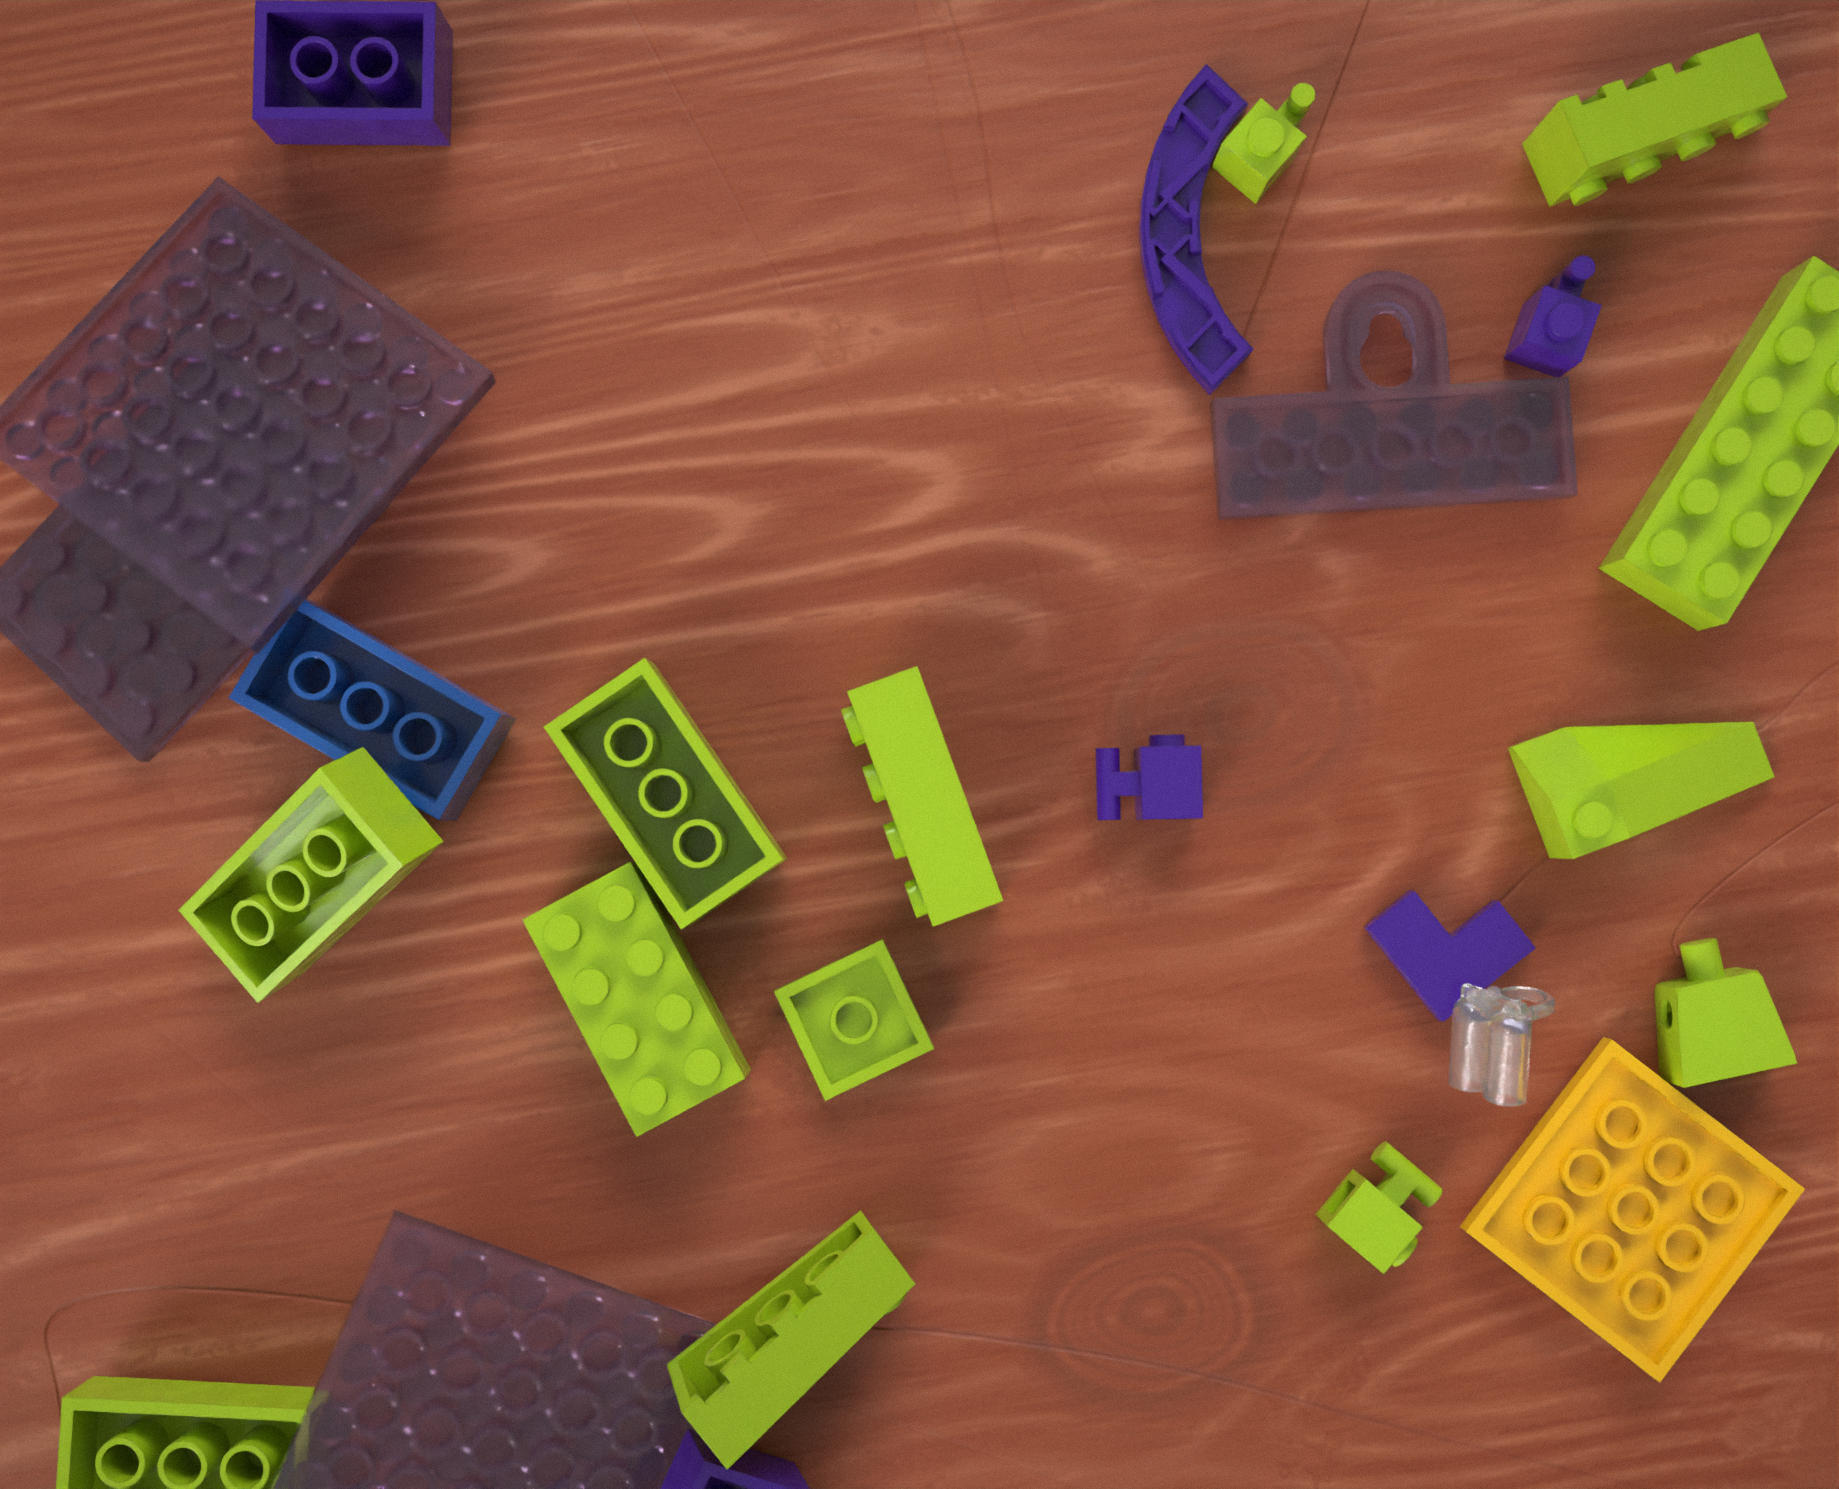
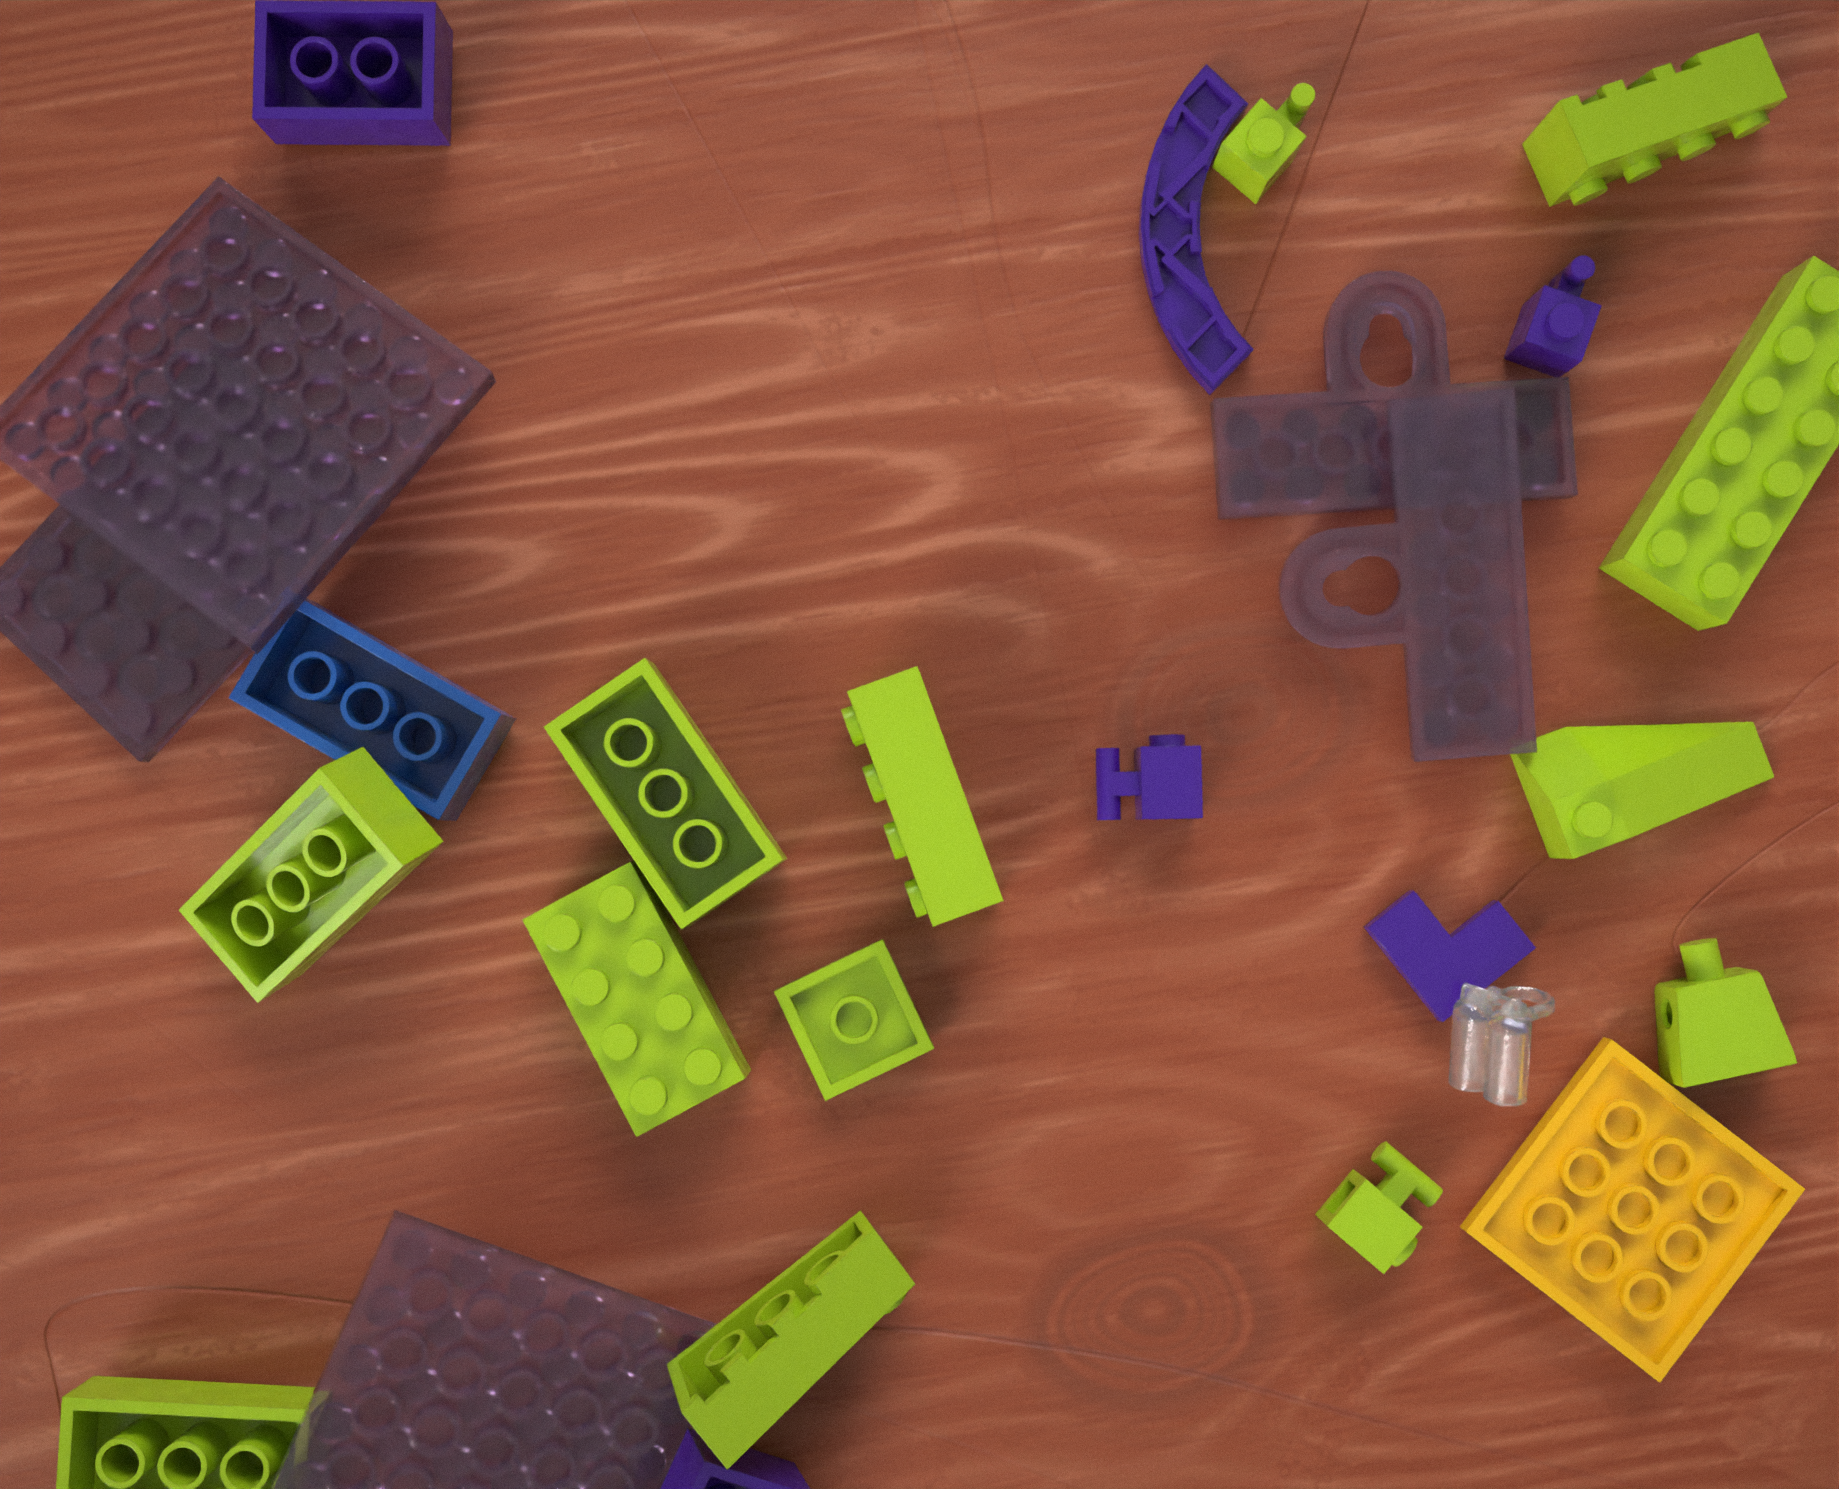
(1457, 574): none -> clear purple plate

